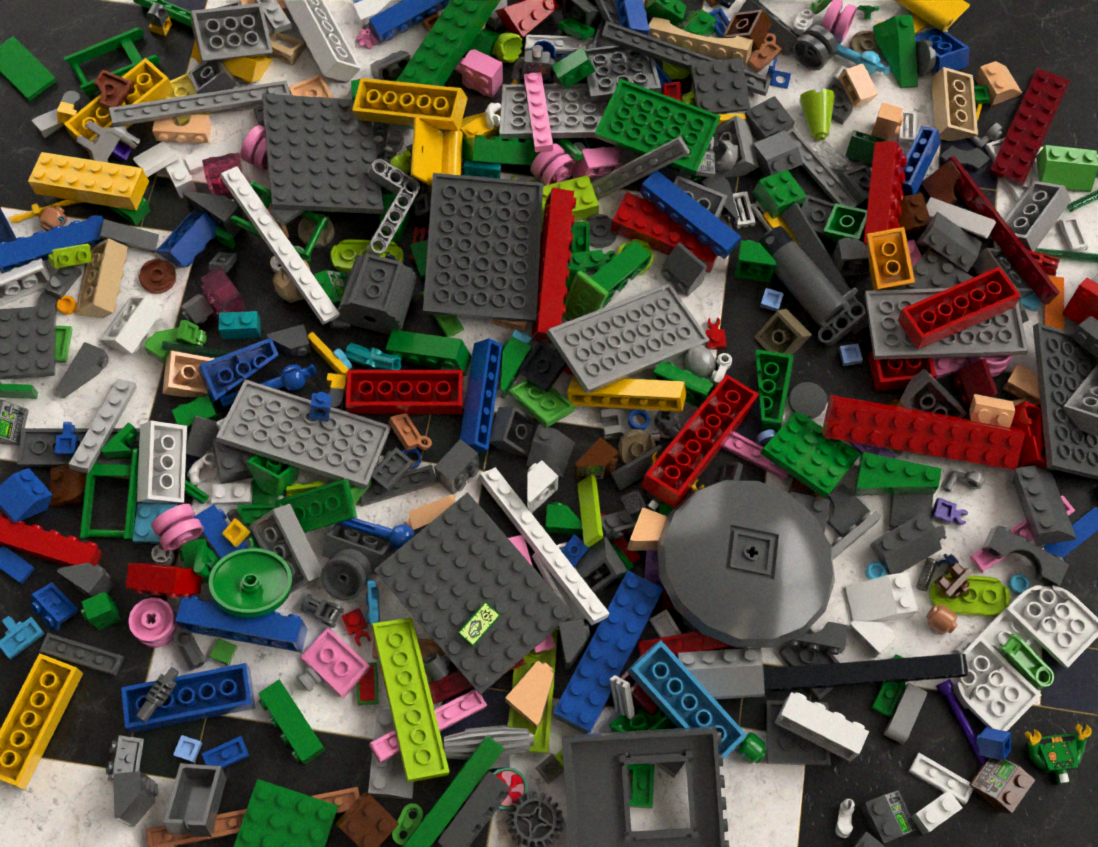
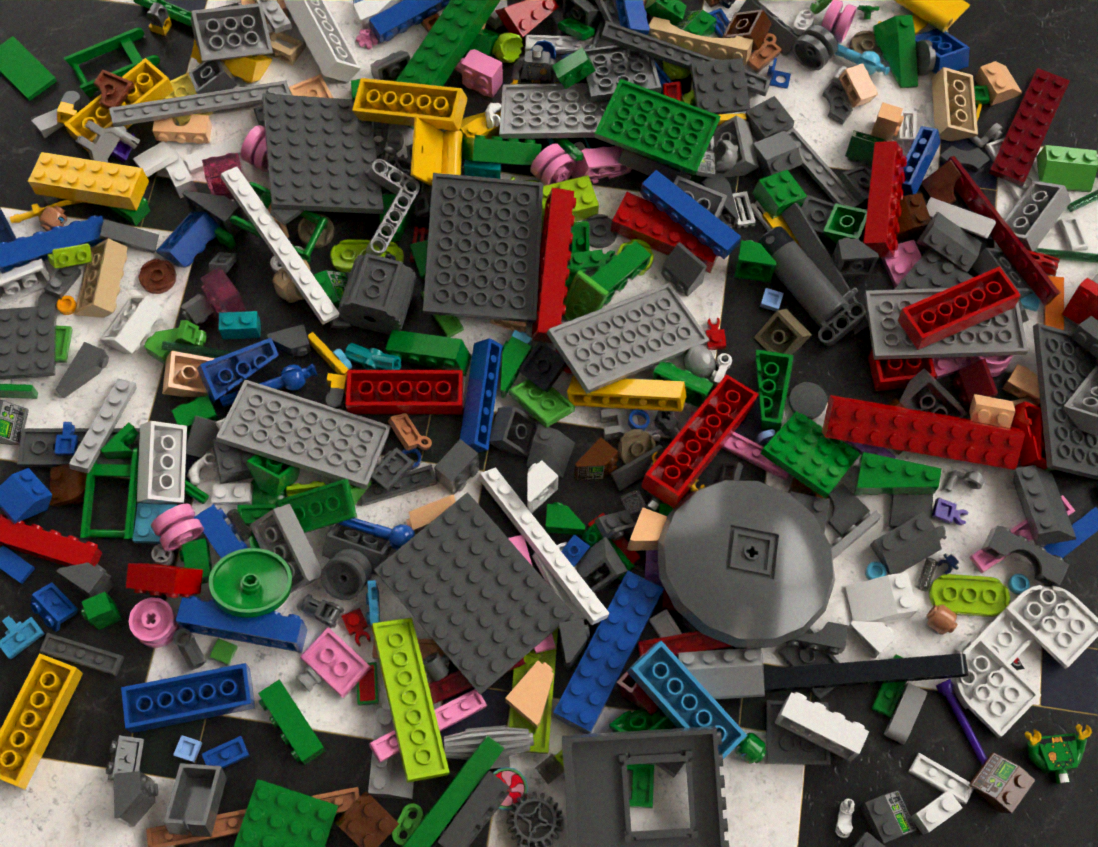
(158, 694): dark grey hinge -> none
(204, 561): green plate -> none
(236, 532): yellow tile -> none
(320, 401): blue brick -> none
(402, 162): lime piece -> none
(479, 624): tile -> none
(538, 112): bright pink plate -> none
(590, 510): lime tile -> none
(622, 696): white tile -> none
(640, 167): light grey plate -> none
(818, 112): lime cone -> none
(831, 157): clear bracket -> none
(850, 354): light blue plate -> none
(889, 259): light orange slope -> none
(957, 584): reddish brown hips -> none
(994, 743): blue brick -> none
(1026, 662): bright green piece -> none

